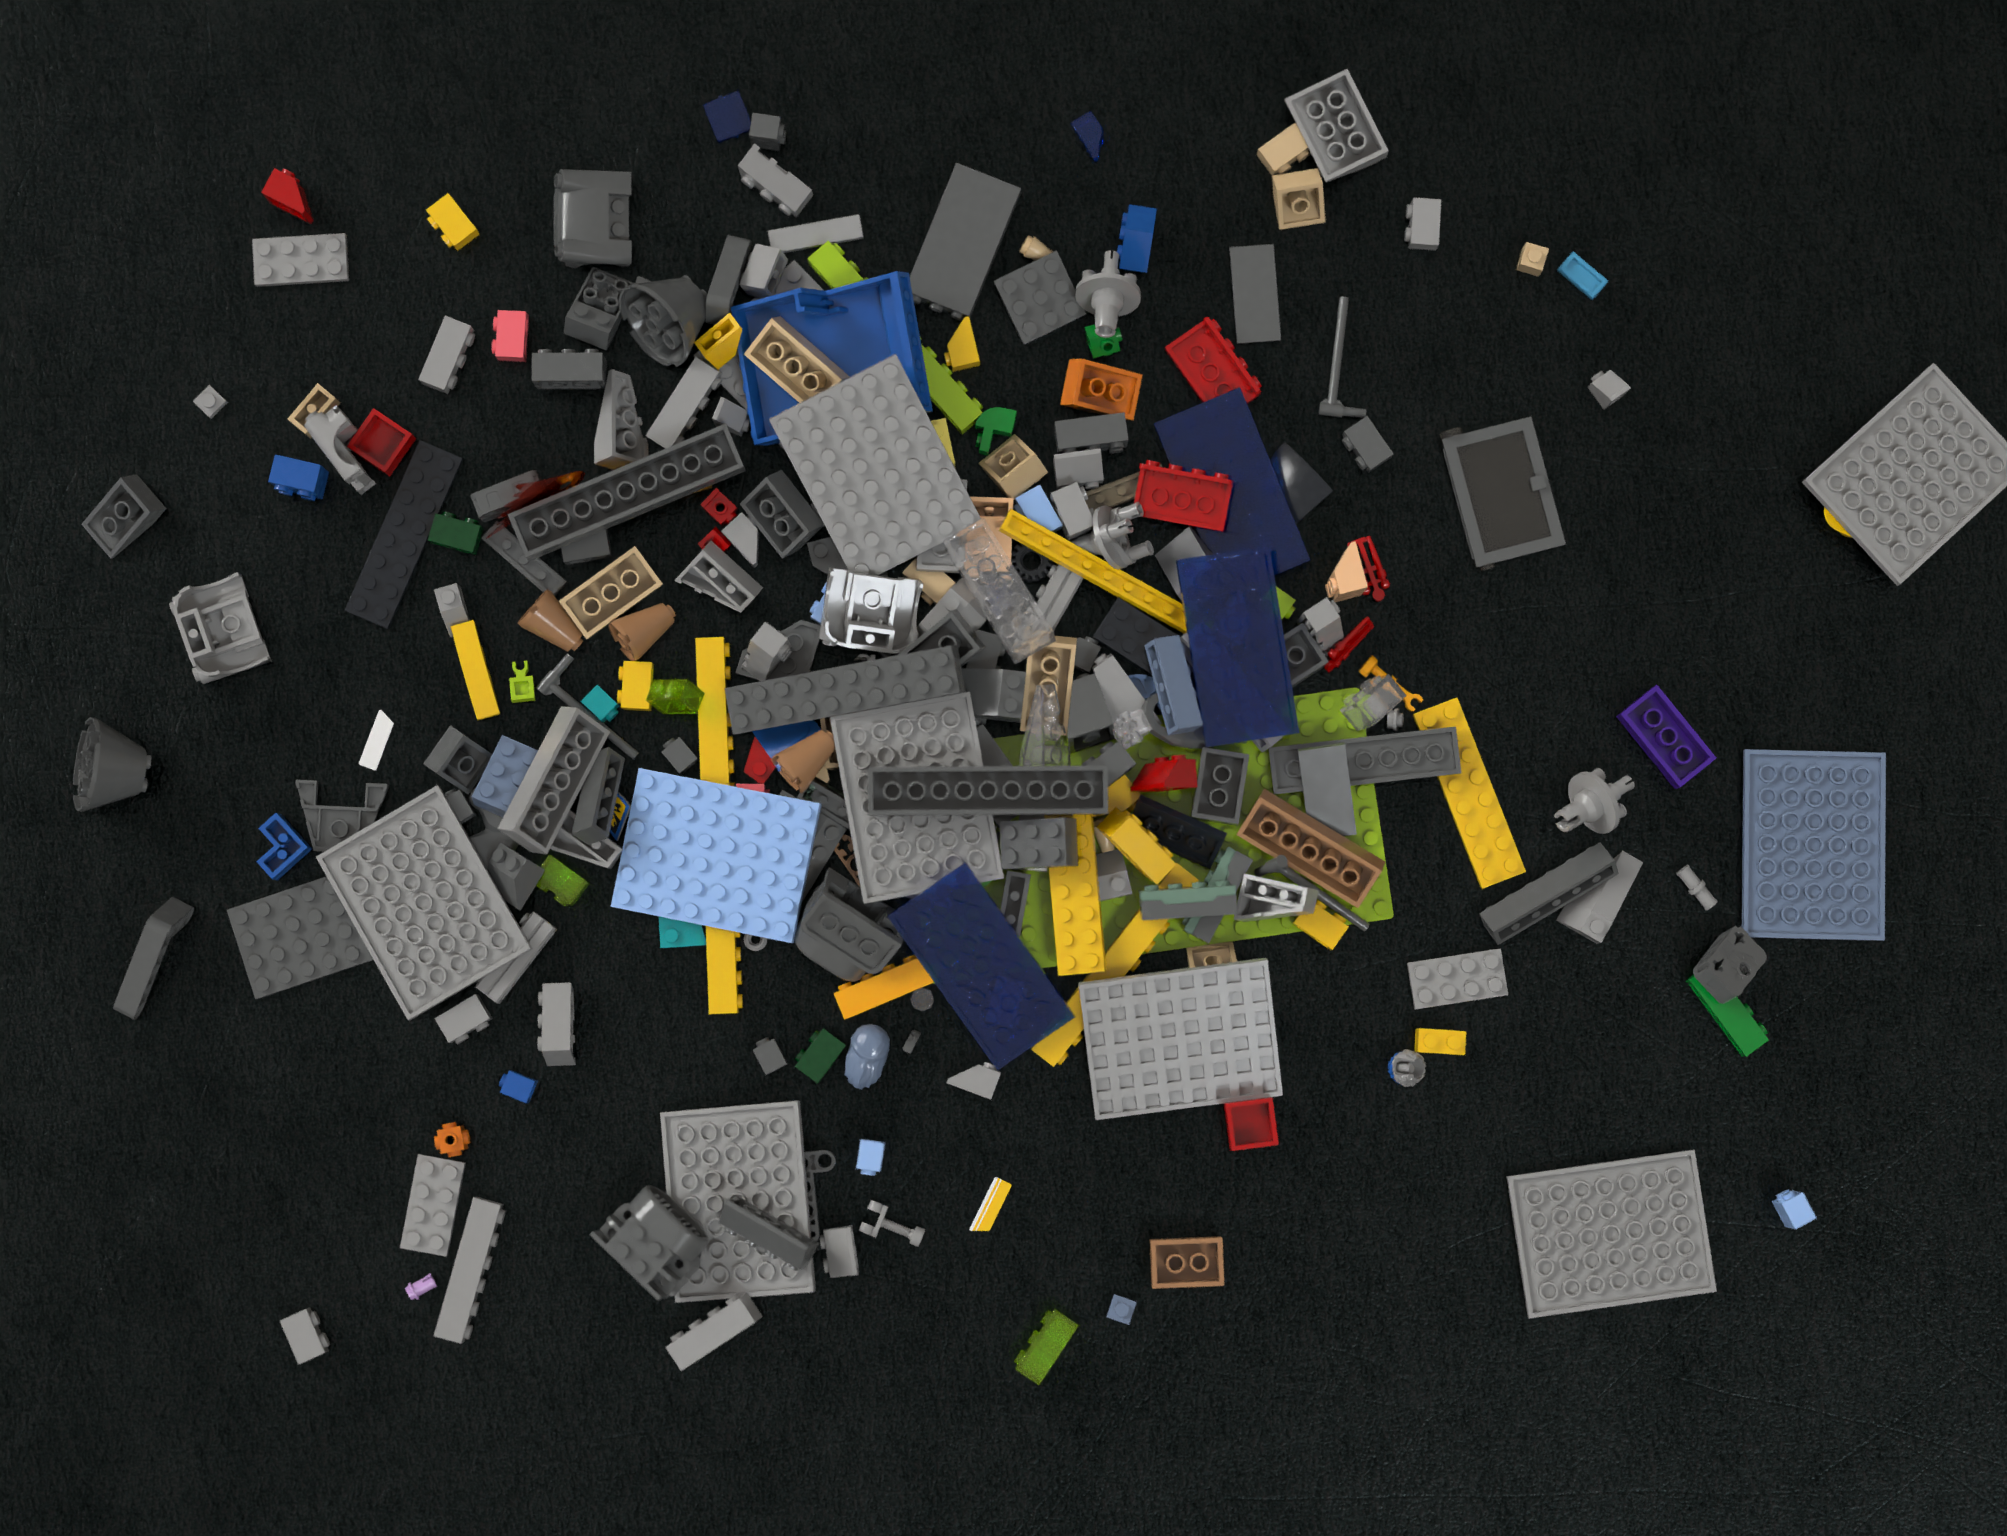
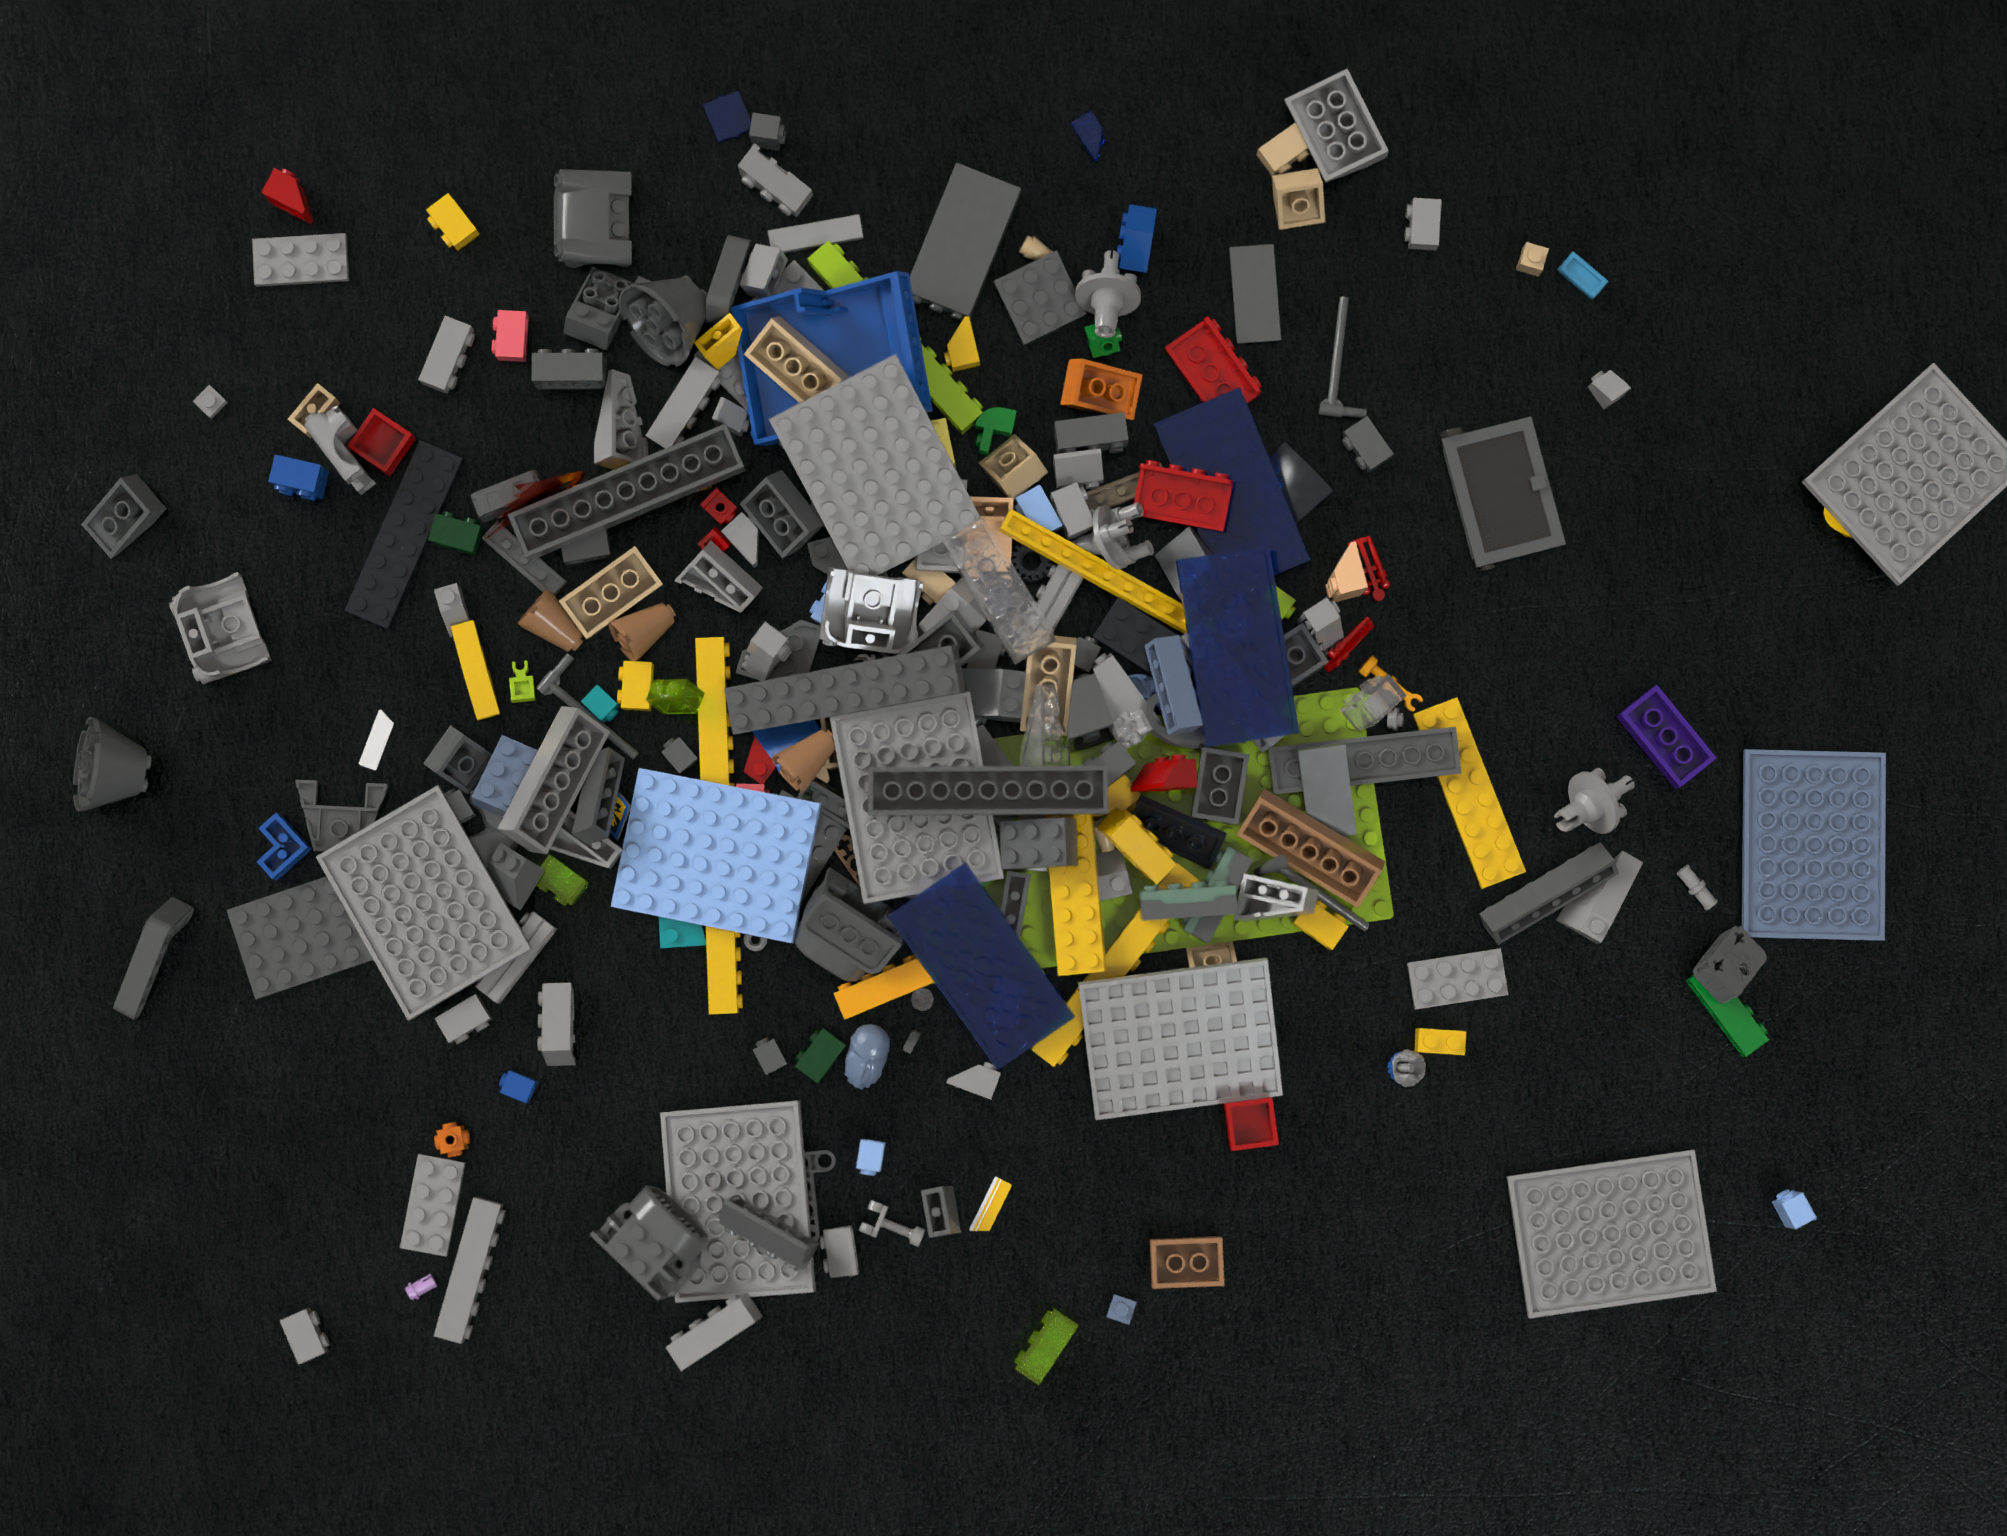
(941, 1211): none -> dark grey brick

